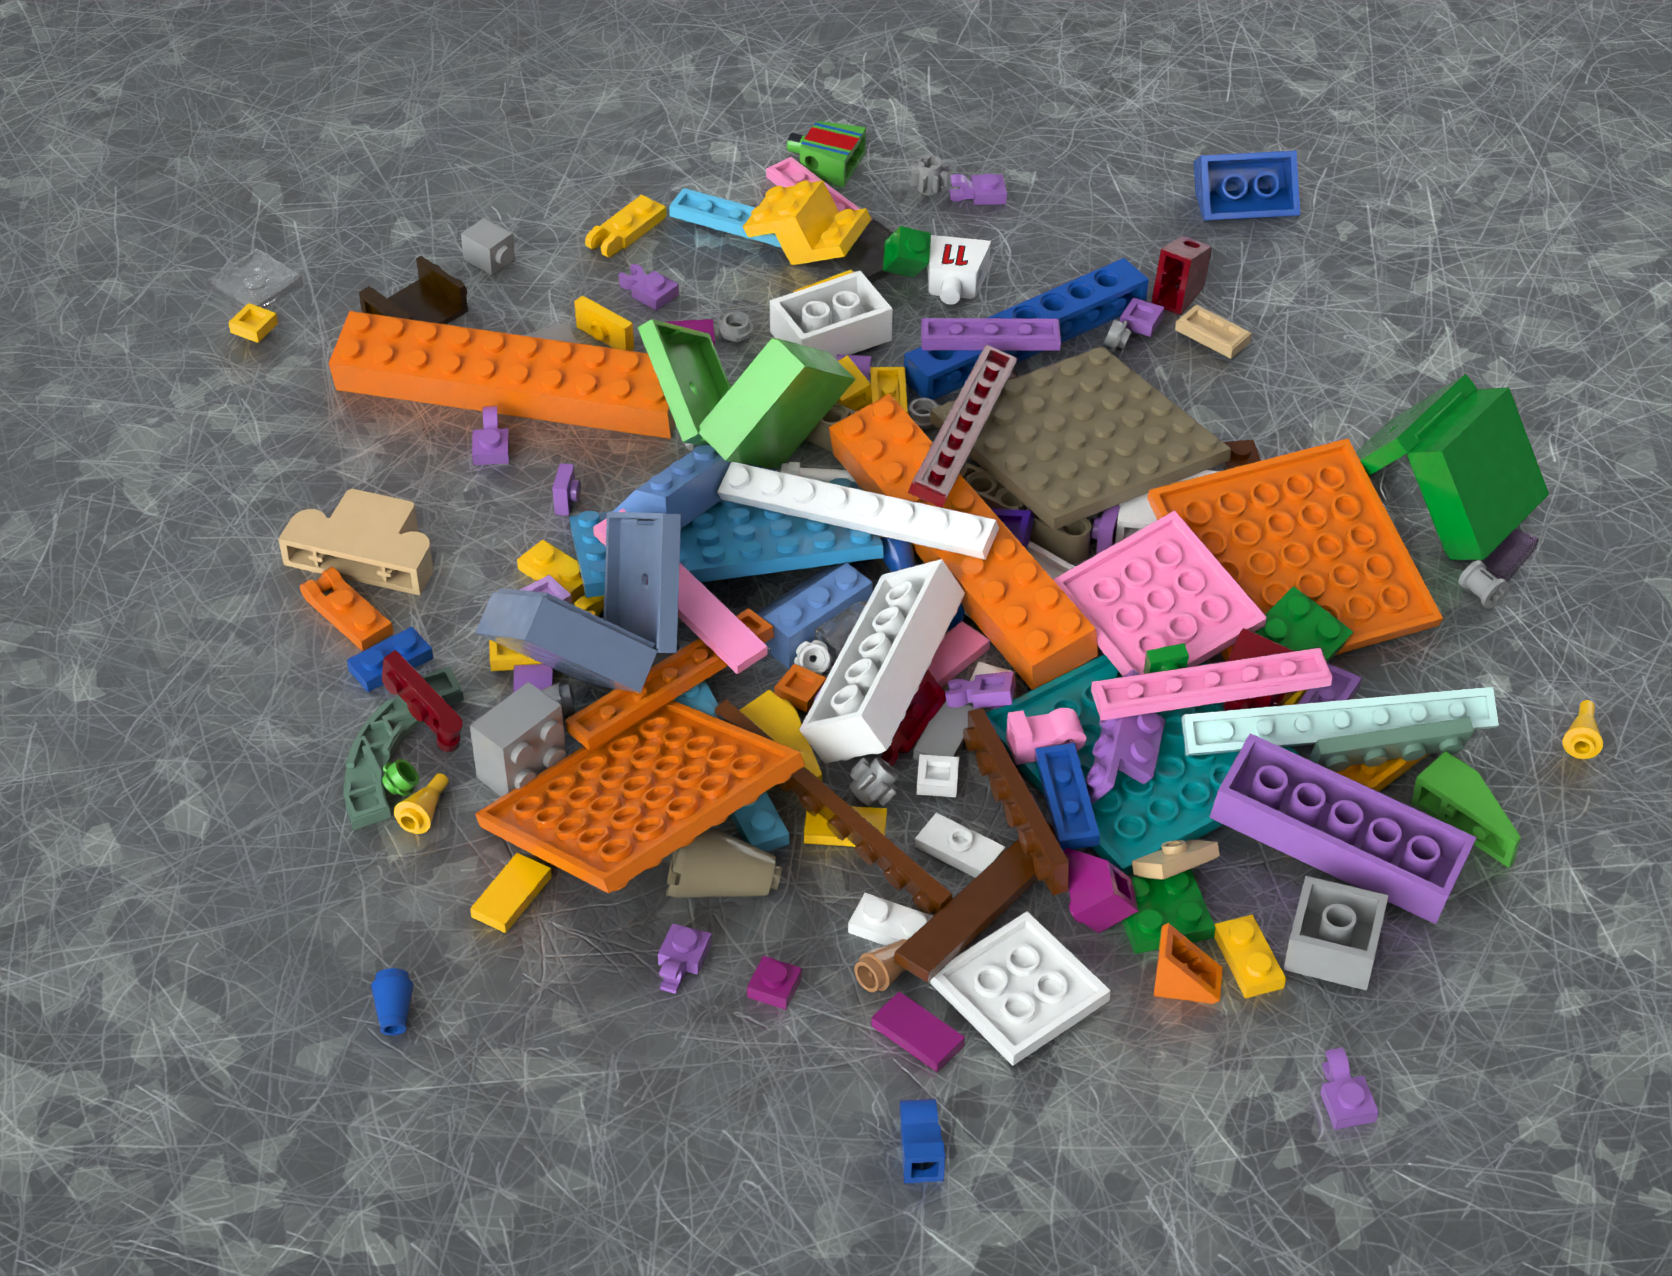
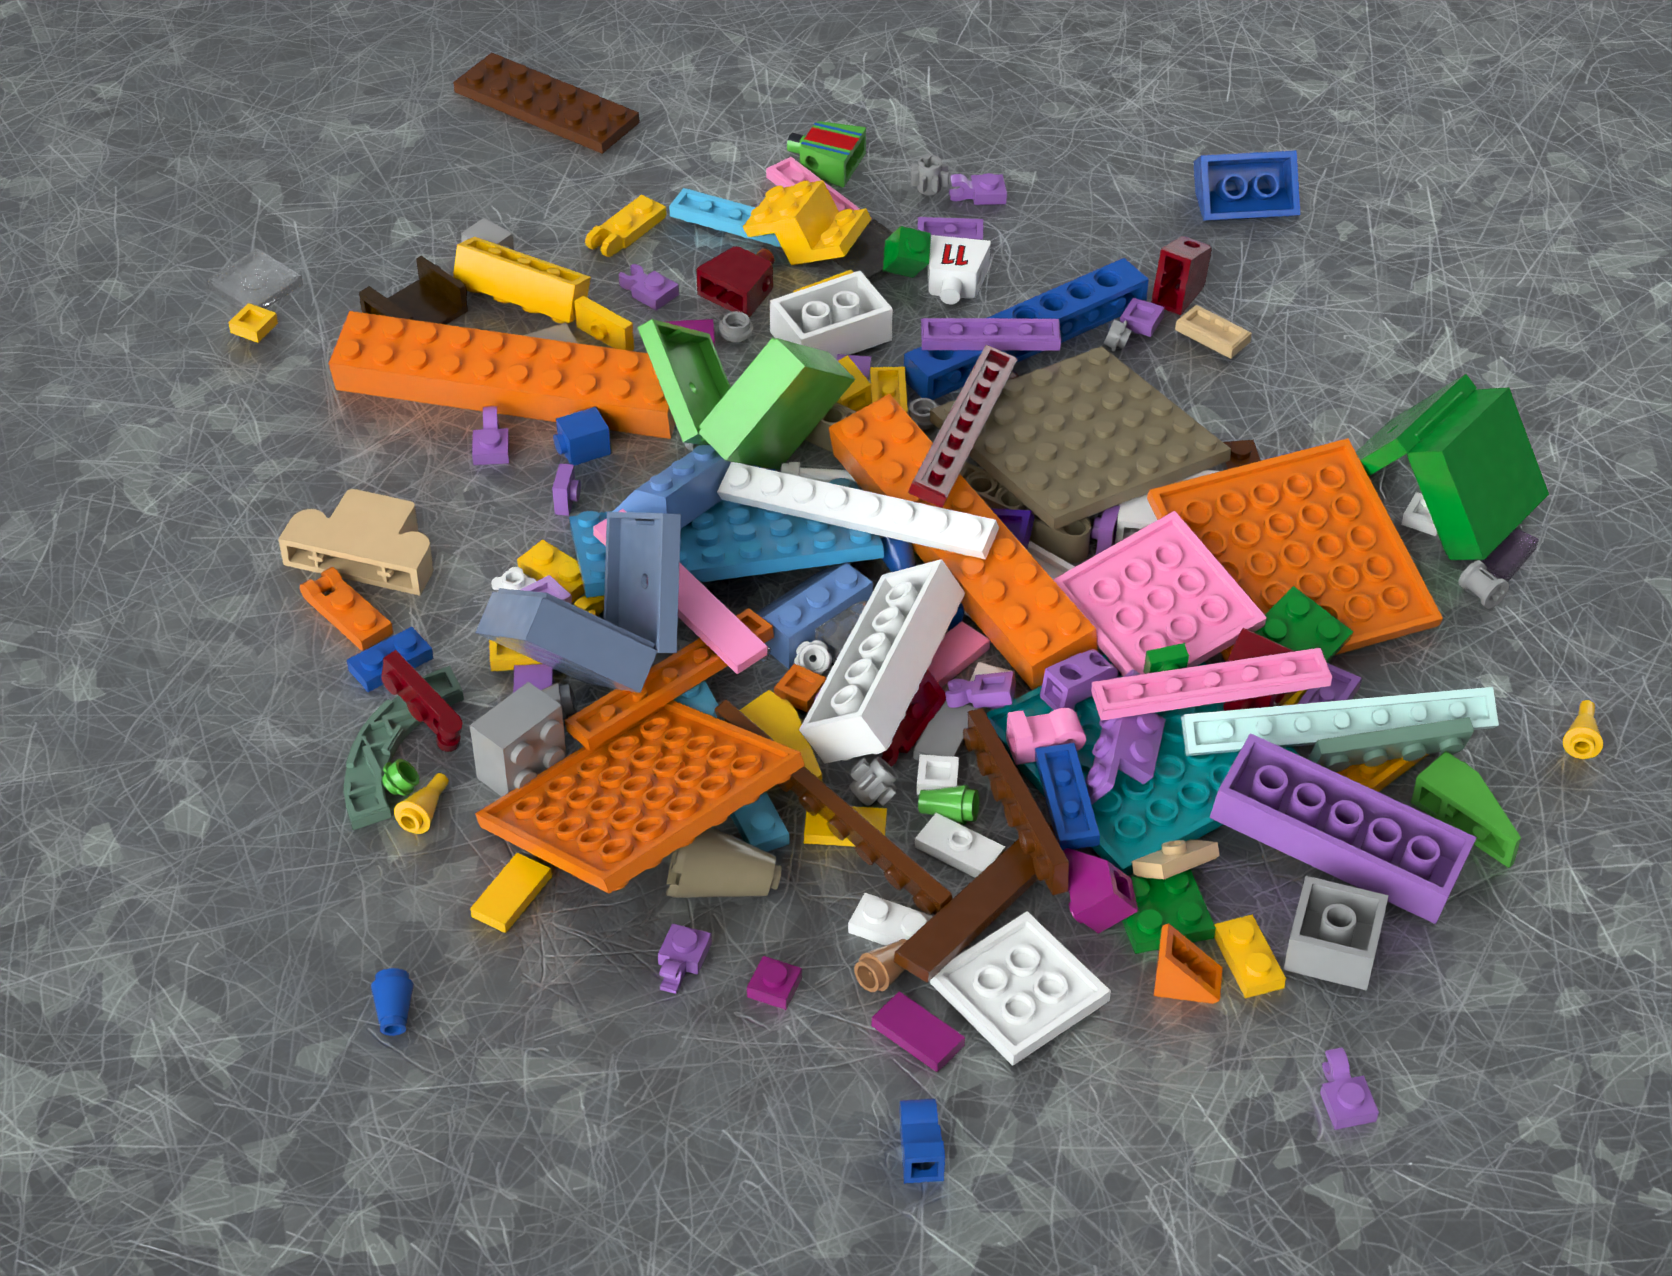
(512, 579): none -> white plate
(519, 279): none -> yellow brick
(547, 102): none -> reddish brown plate
(582, 436): none -> blue brick
(737, 279): none -> dark red torso
(952, 227): none -> medium lavender plate
(954, 803): none -> bright green cone
(1072, 679): none -> medium lavender leg
(1418, 516): none -> white plate

